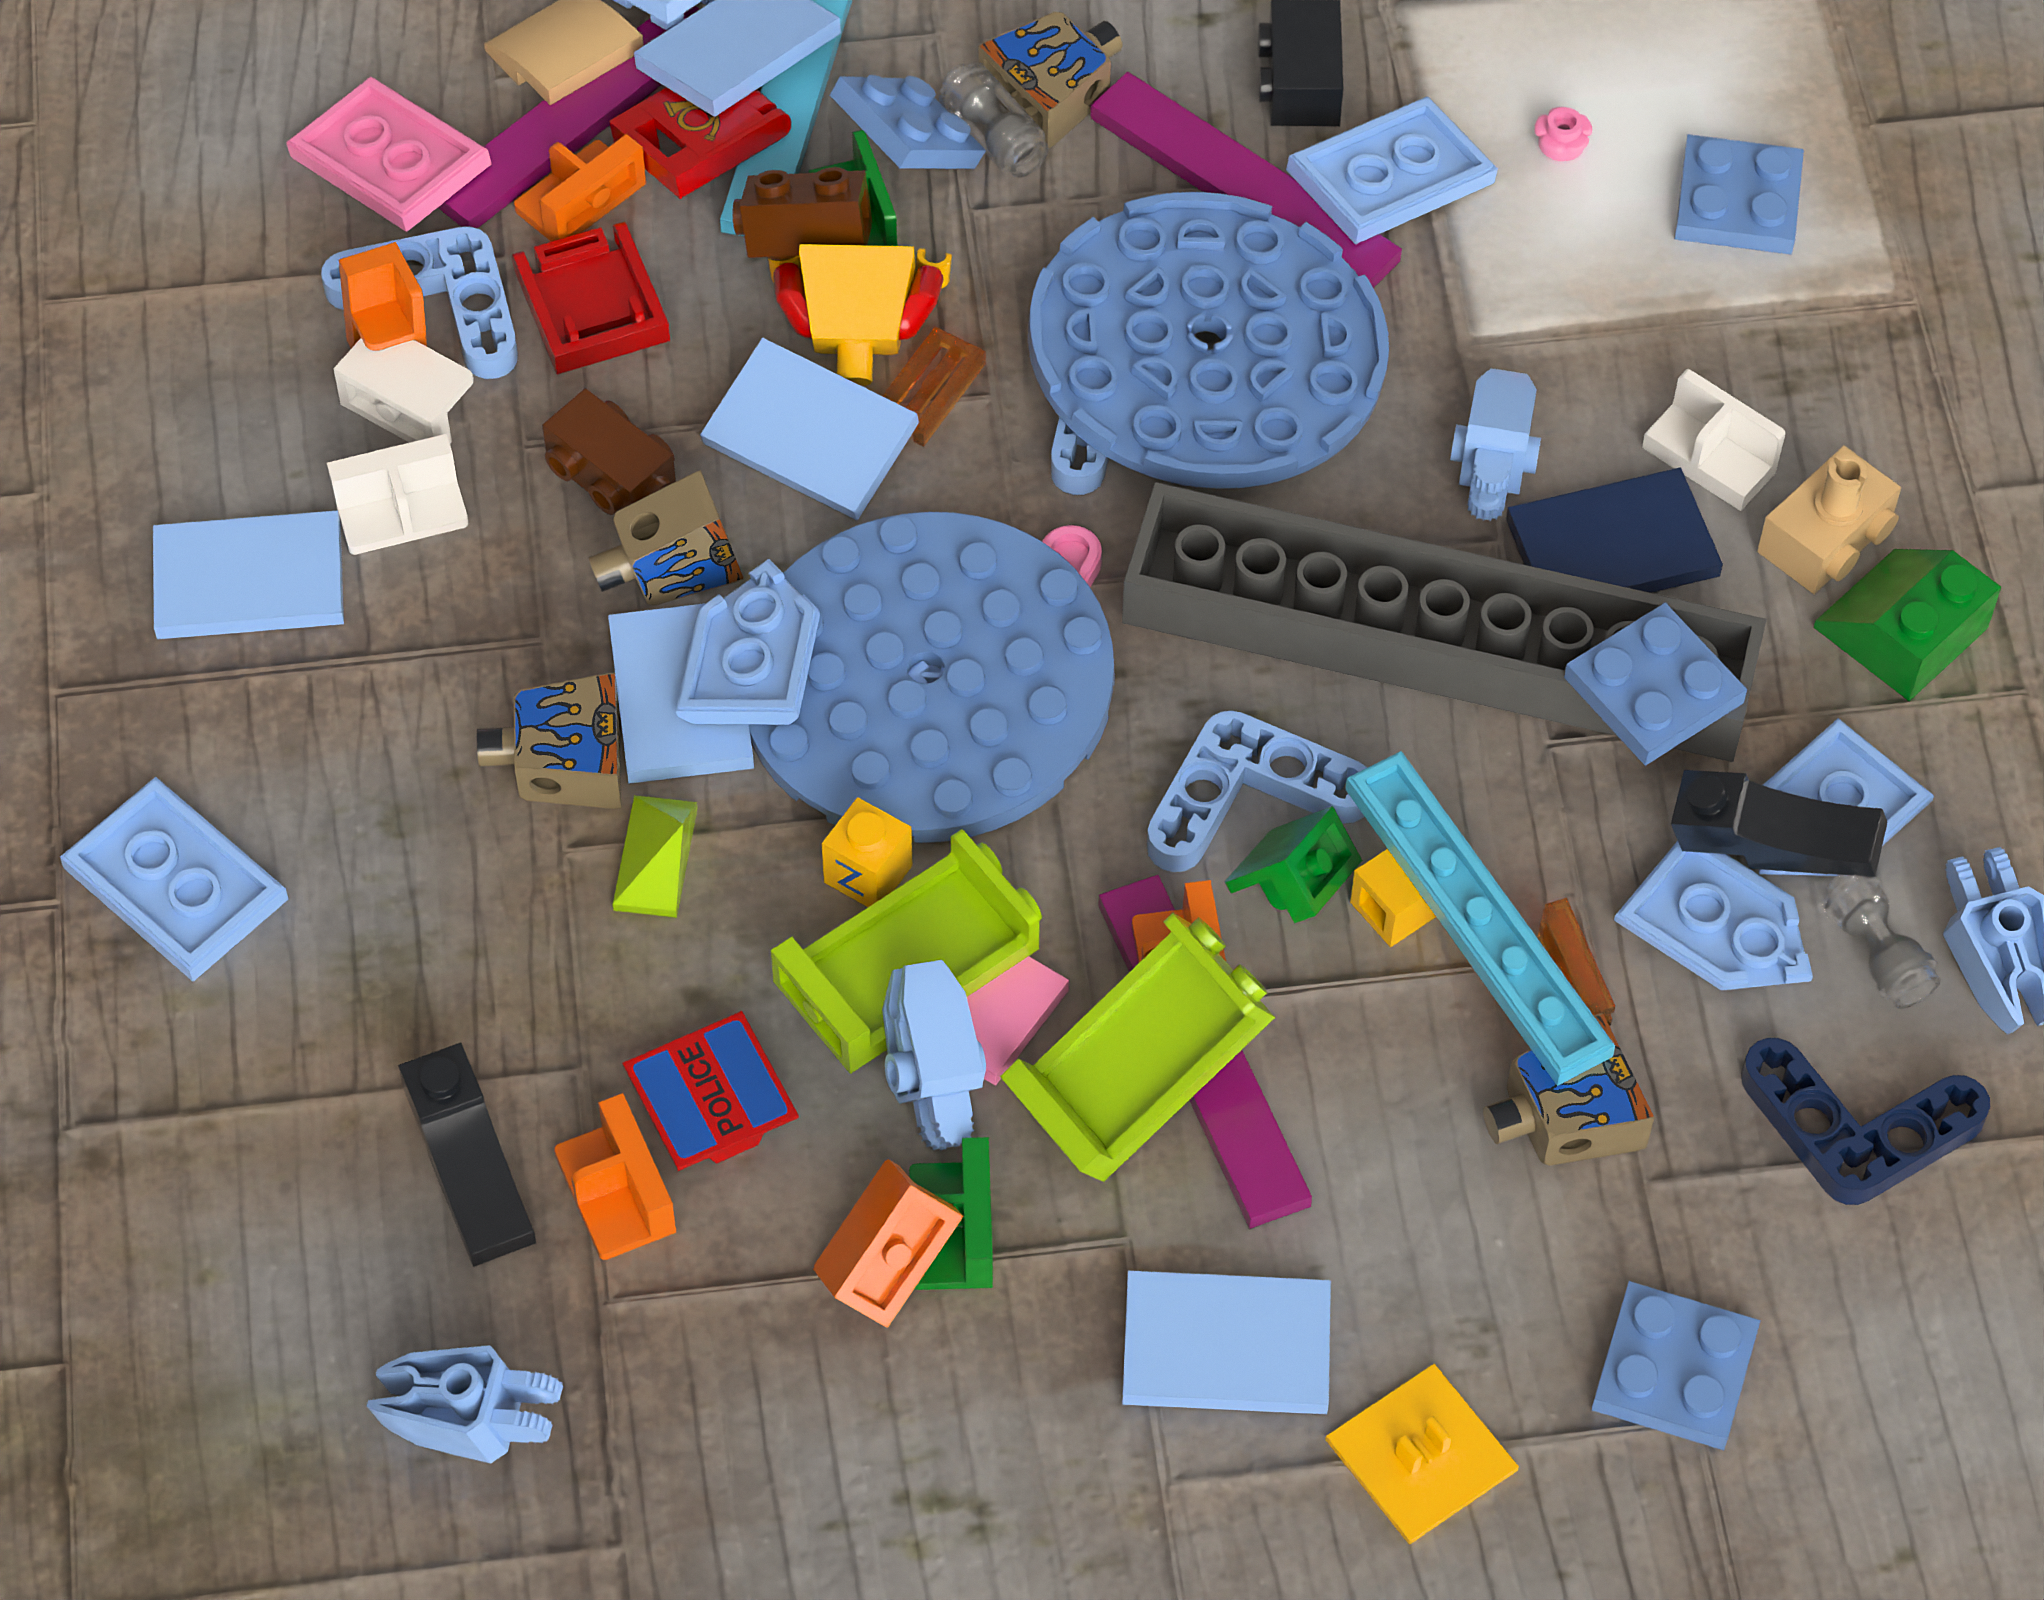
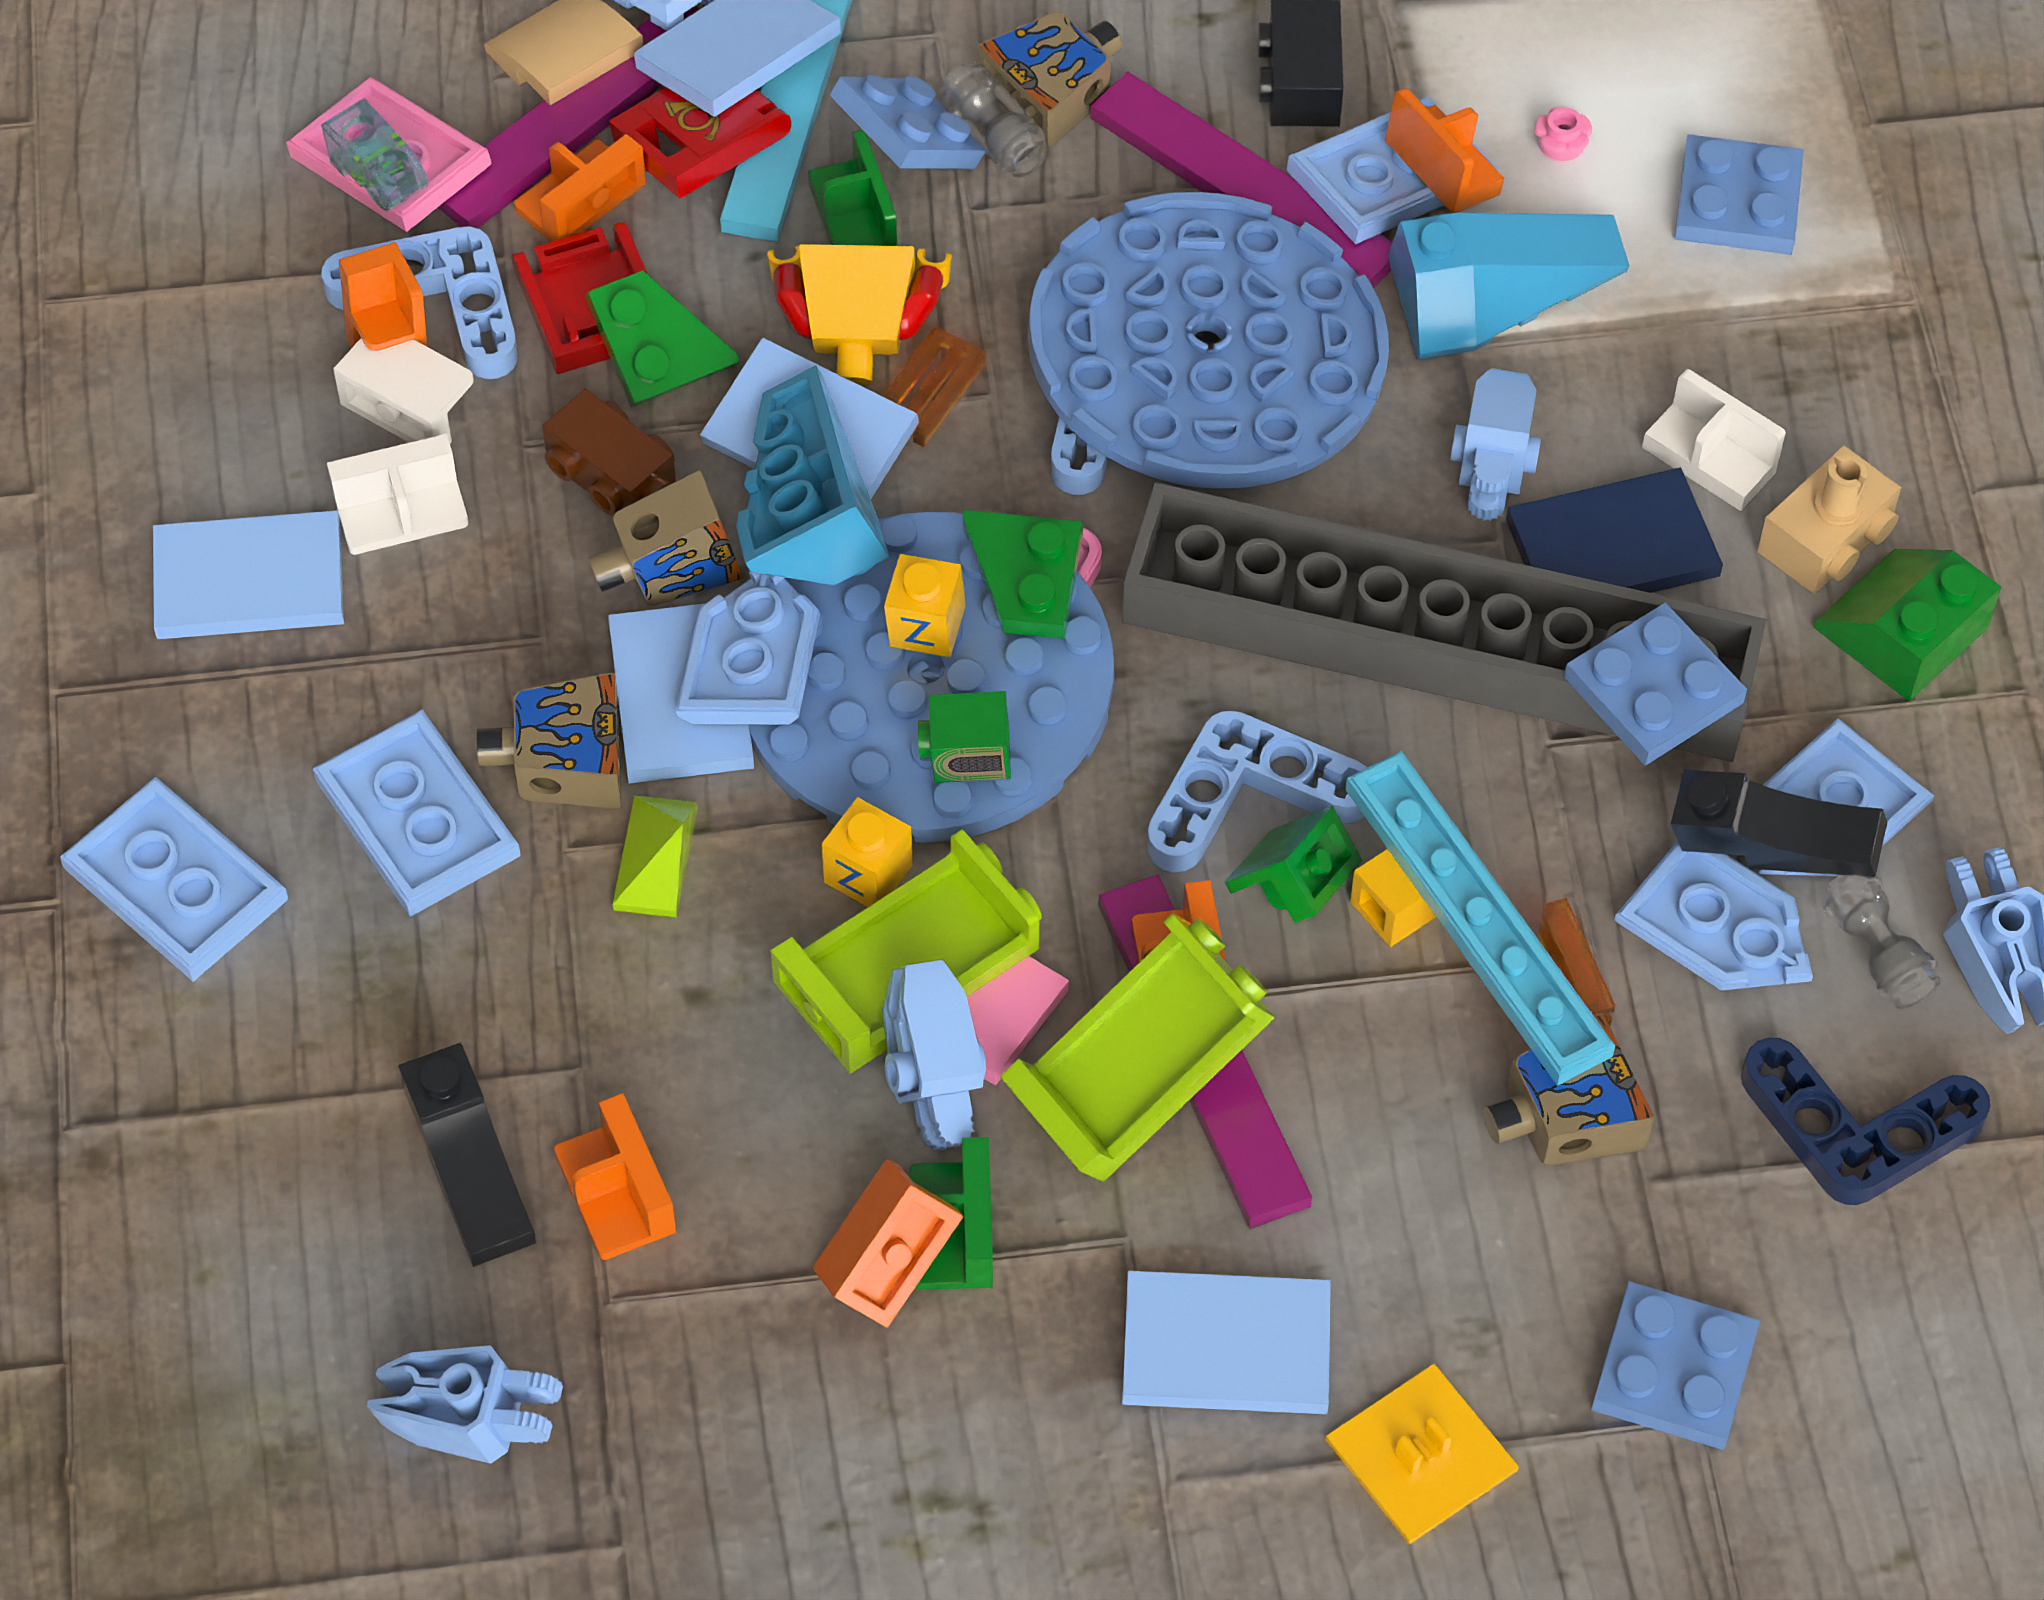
(376, 157): none -> clear light blue leg
(416, 813): none -> light blue tile
(654, 338): none -> green wing
(711, 1092): piece -> none
(802, 208): reddish brown brick -> none
(806, 495): none -> dark azure wedge
(925, 605): none -> yellow brick
(967, 737): none -> green brick
(1027, 568): none -> green wing
(1442, 151): none -> orange panel
(1489, 271): none -> dark azure wedge

